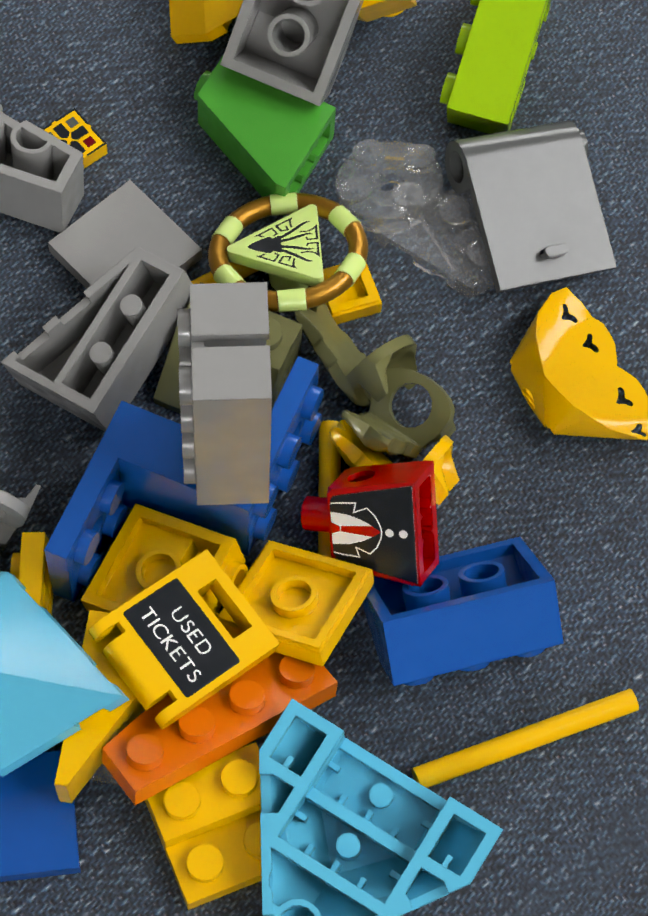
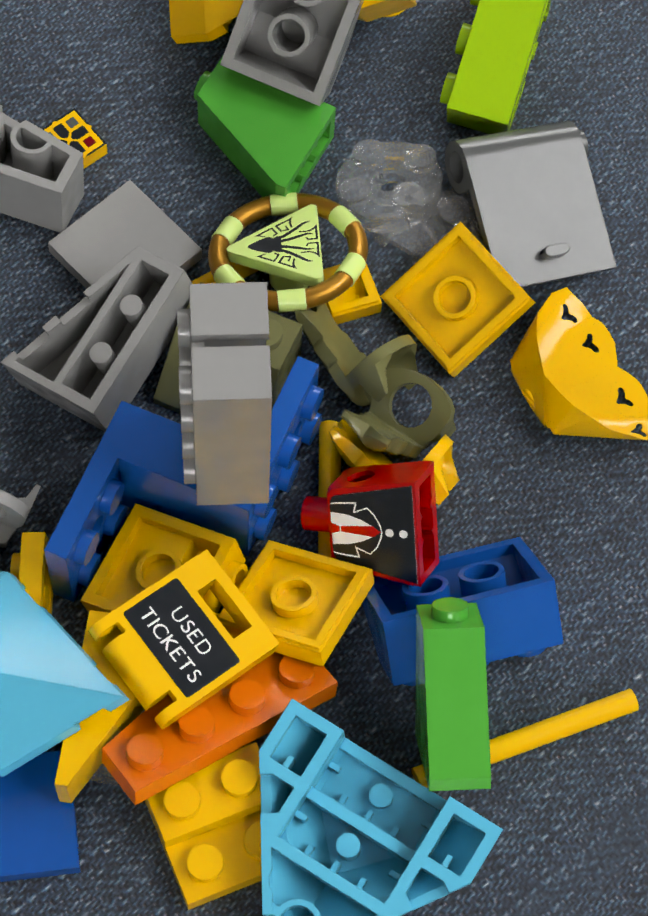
(452, 695): none -> bright green slope
(457, 299): none -> yellow tile

